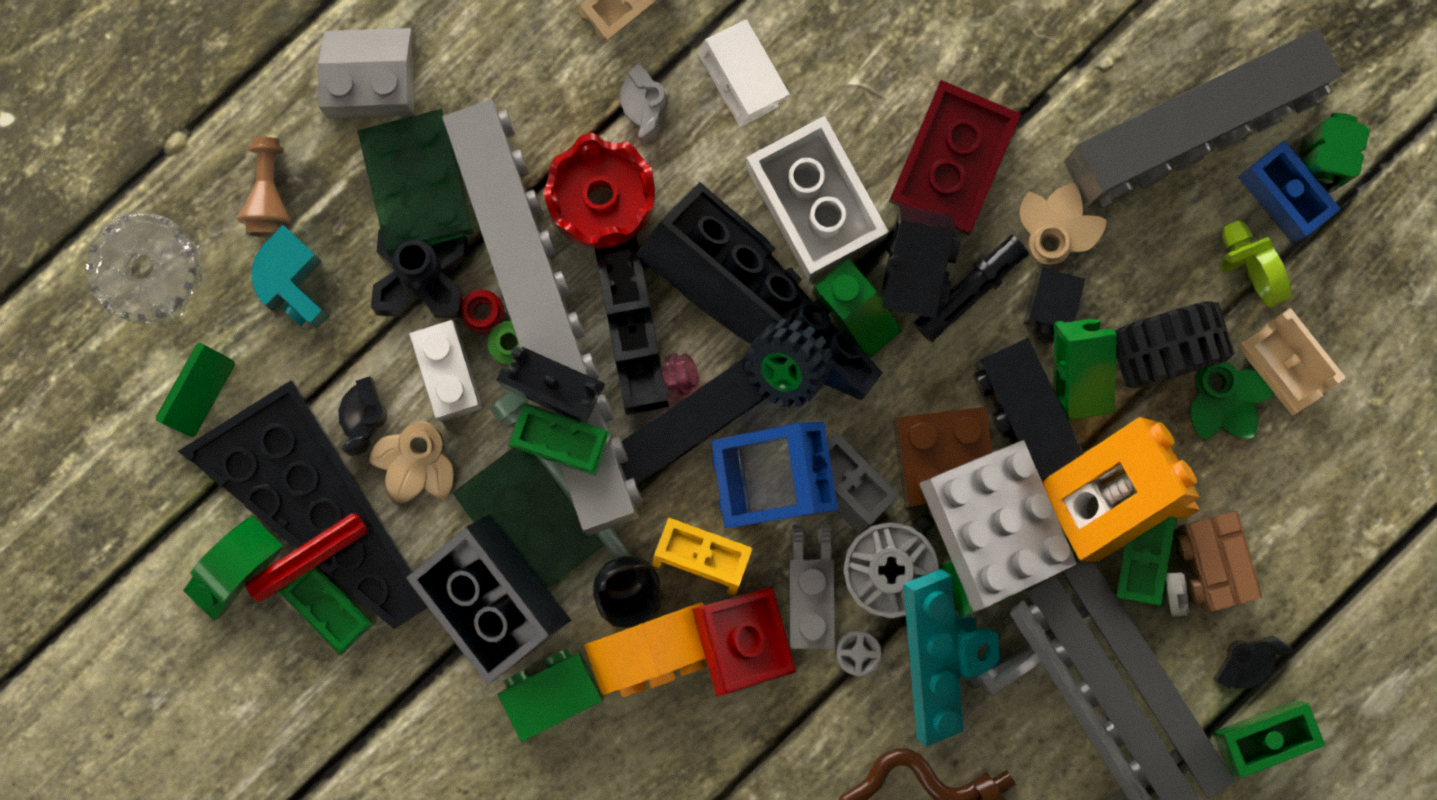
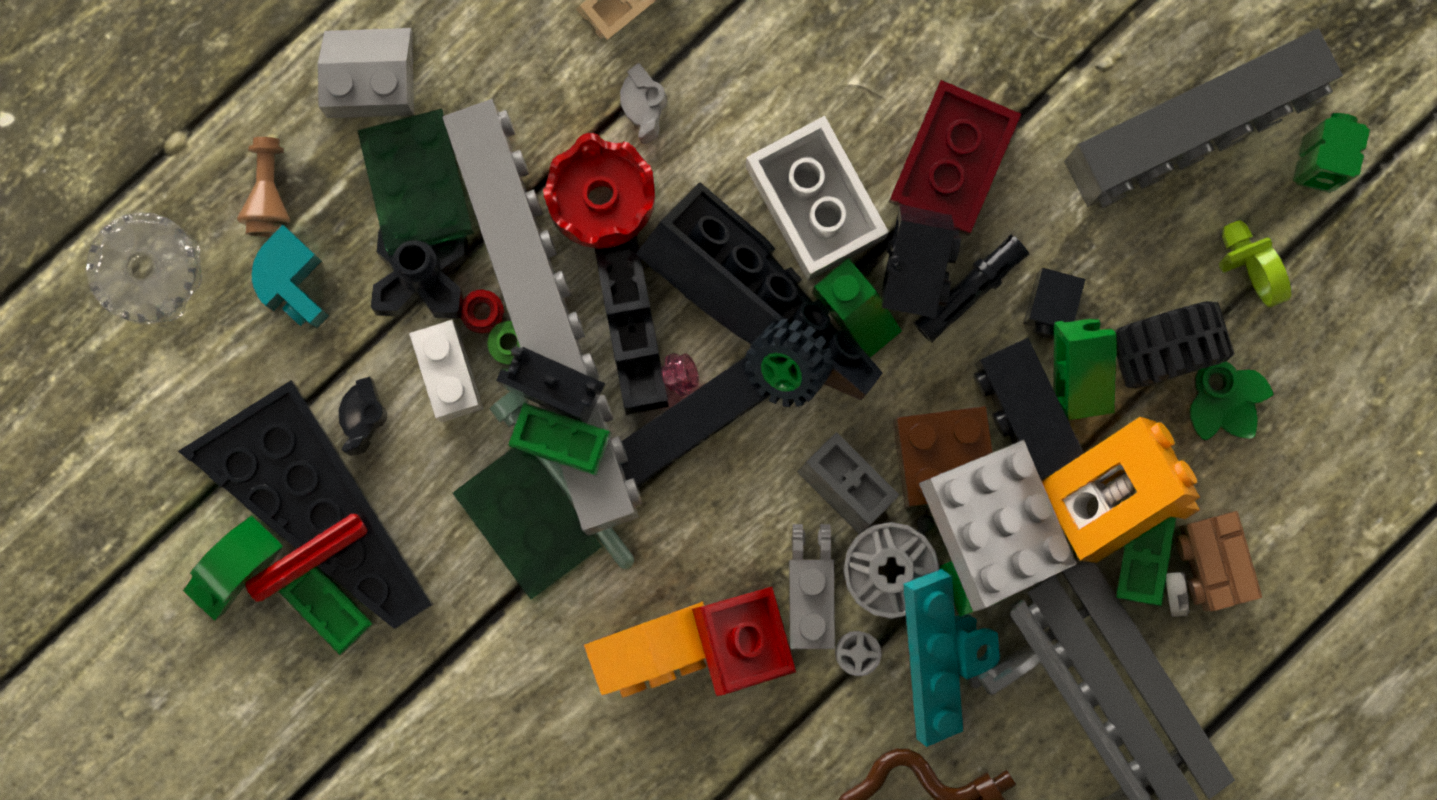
(195, 390): green slope -> none
(411, 469): tan plate -> none
(488, 598): black brick -> none
(550, 695): green brick -> none
(627, 591): black hair -> none
(702, 554): yellow hinge -> none
(743, 73): white hinge -> none
(774, 474): blue window -> none
(1061, 219): tan plate -> none
(1250, 662): black piece -> none
(1268, 738): green brick -> none
(1289, 192): blue brick -> none
(1291, 361): tan hinge -> none

